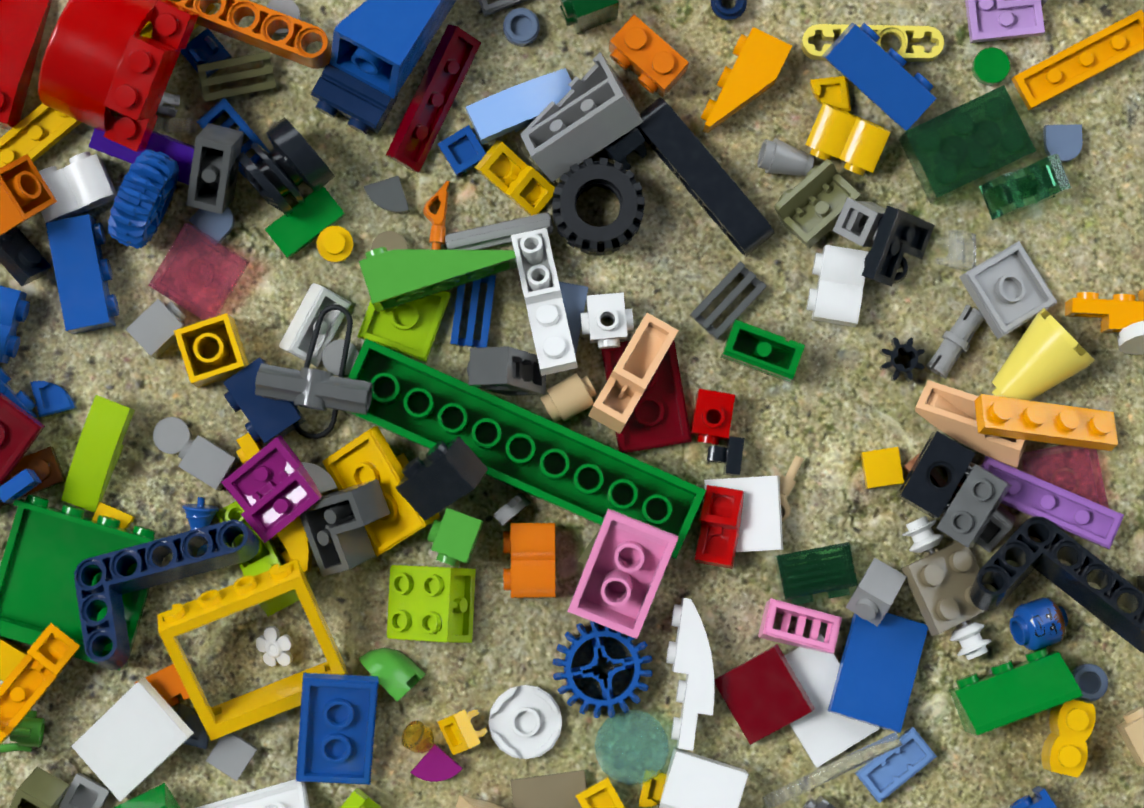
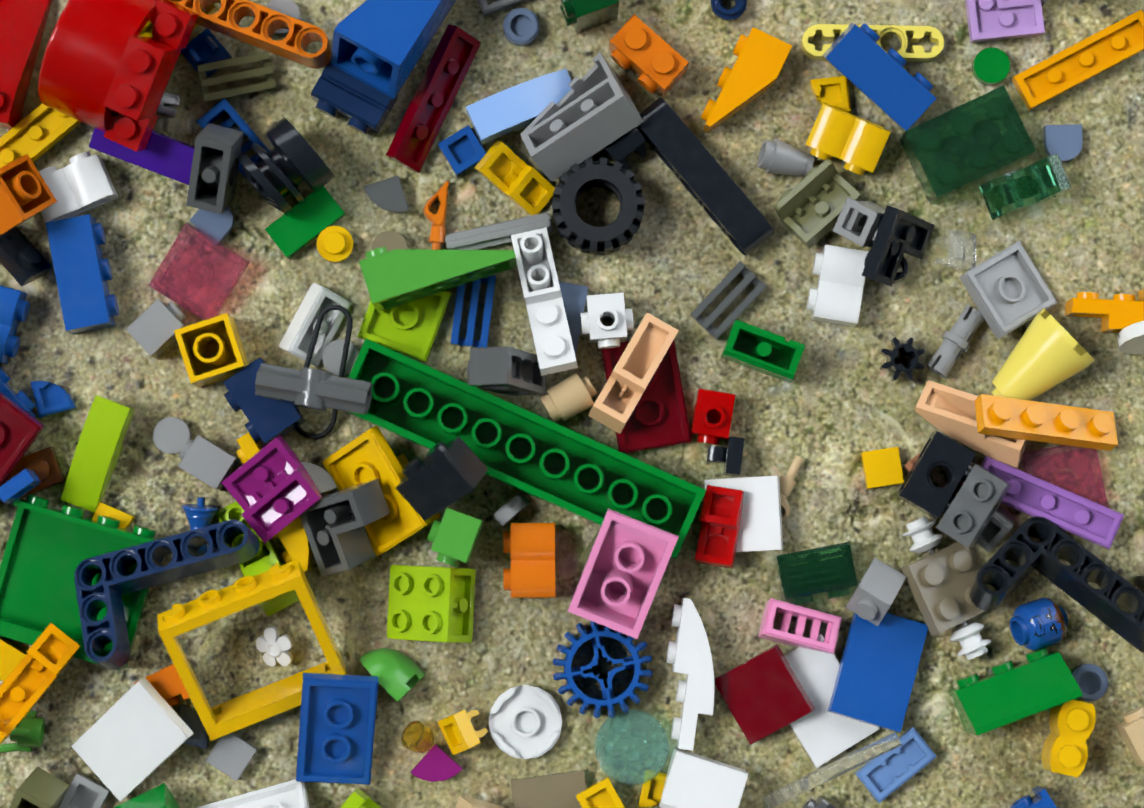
(143, 199): blue gear -> none

